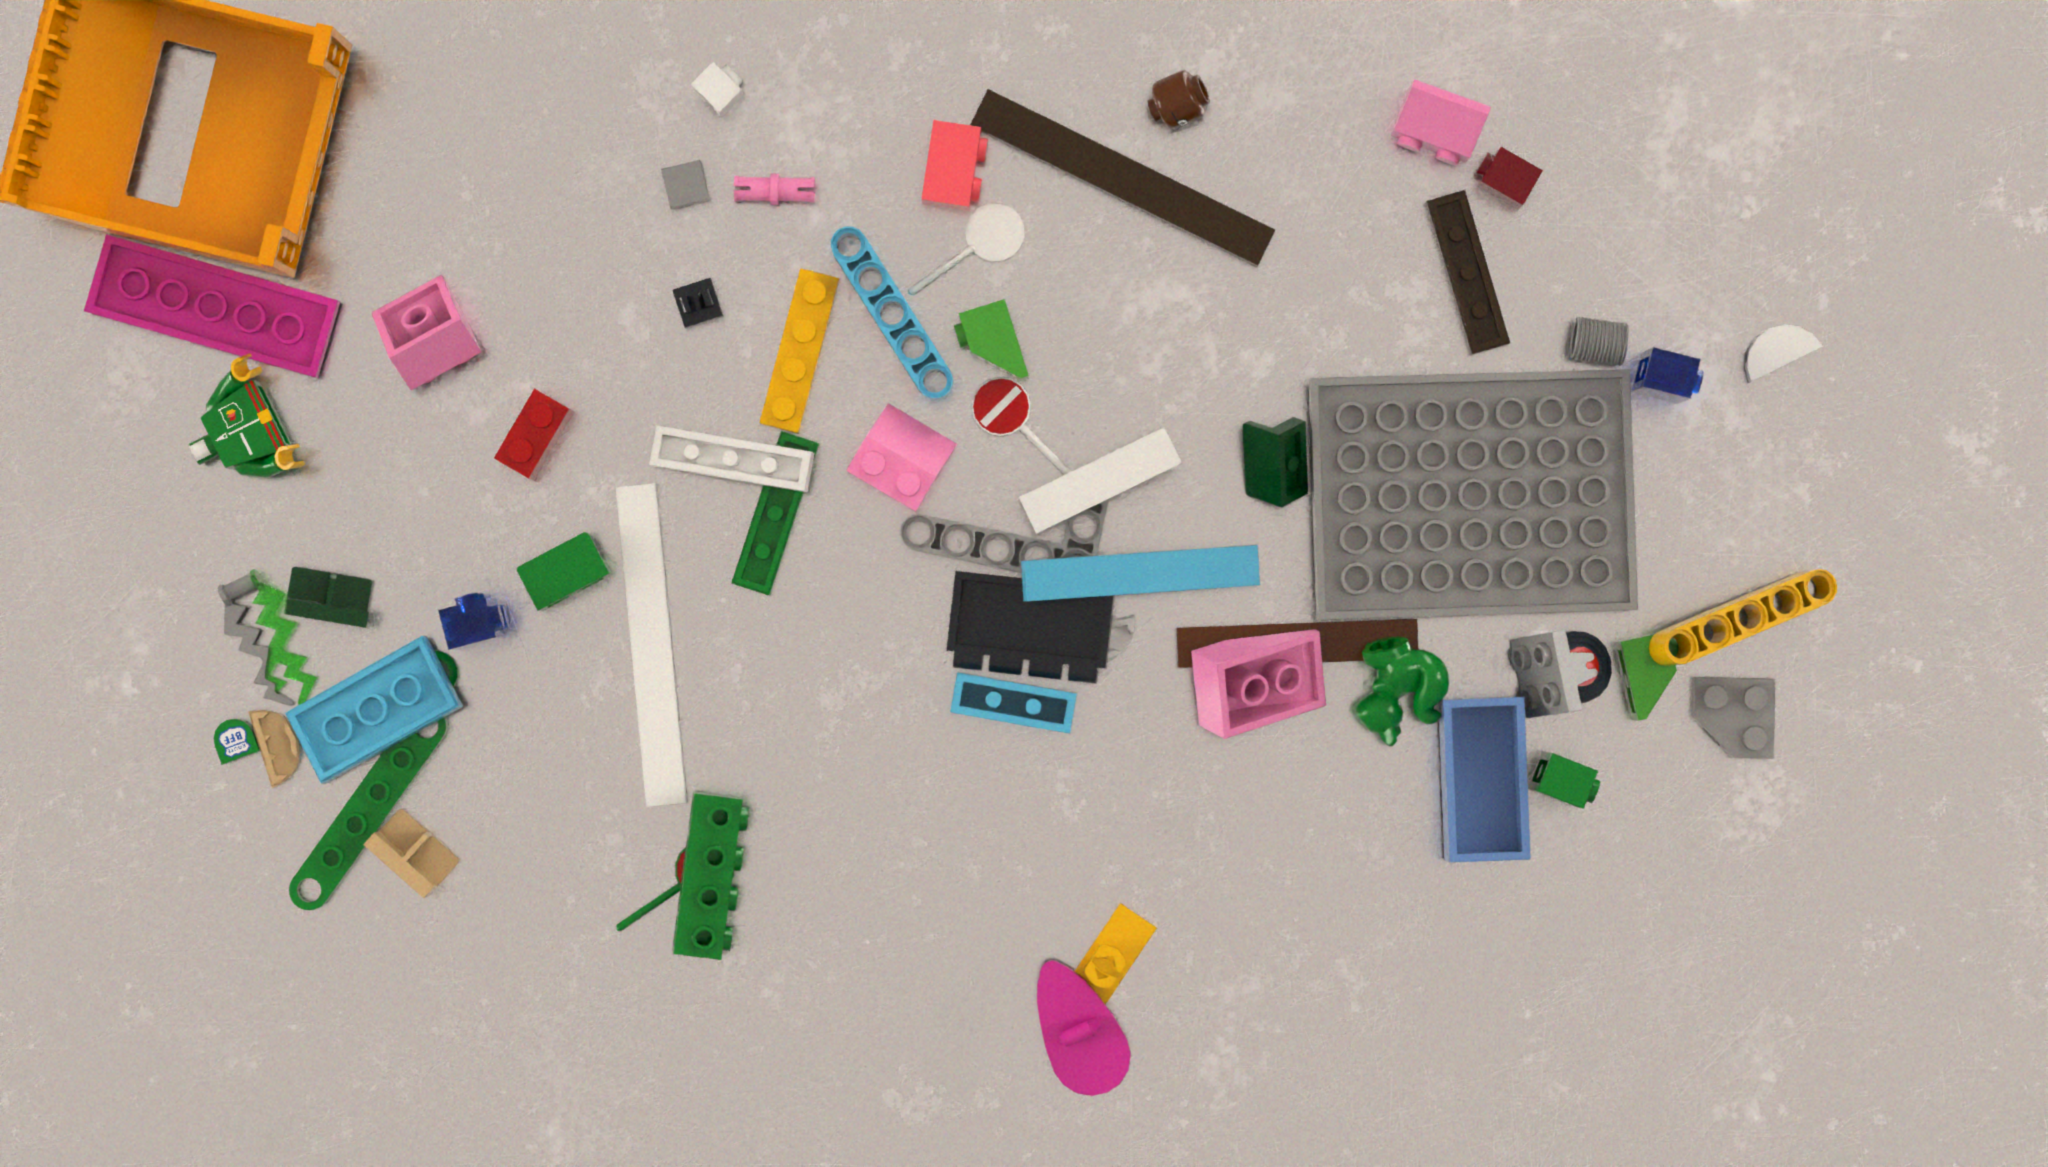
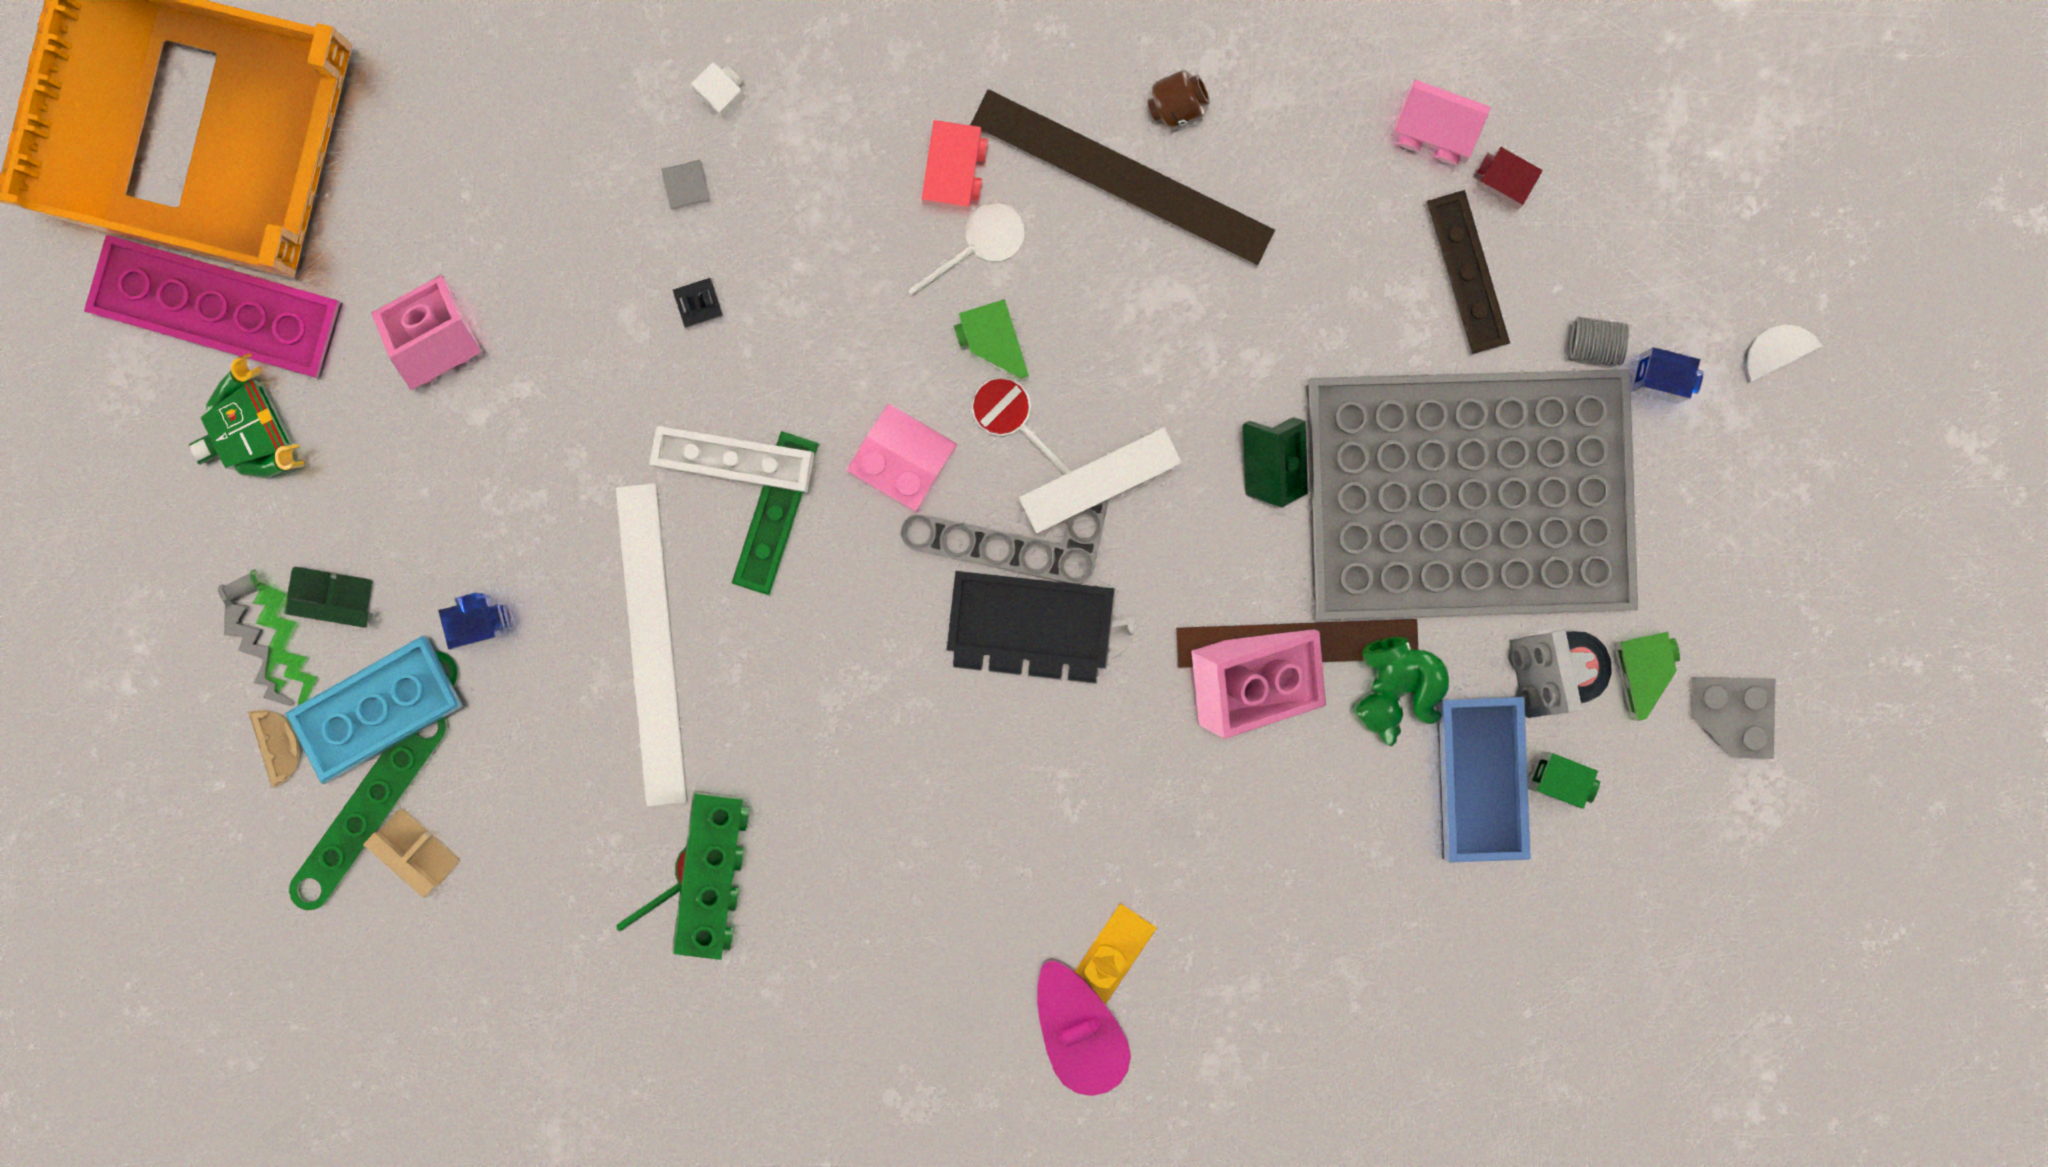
(235, 740): tile -> none
(534, 434): red brick -> none
(563, 571): green panel -> none
(774, 189): bright pink pin -> none
(799, 351): yellow plate -> none
(887, 294): medium azure beam -> none
(1013, 702): medium azure brick -> none
(1140, 573): medium azure tile -> none
(1760, 613): yellow beam -> none

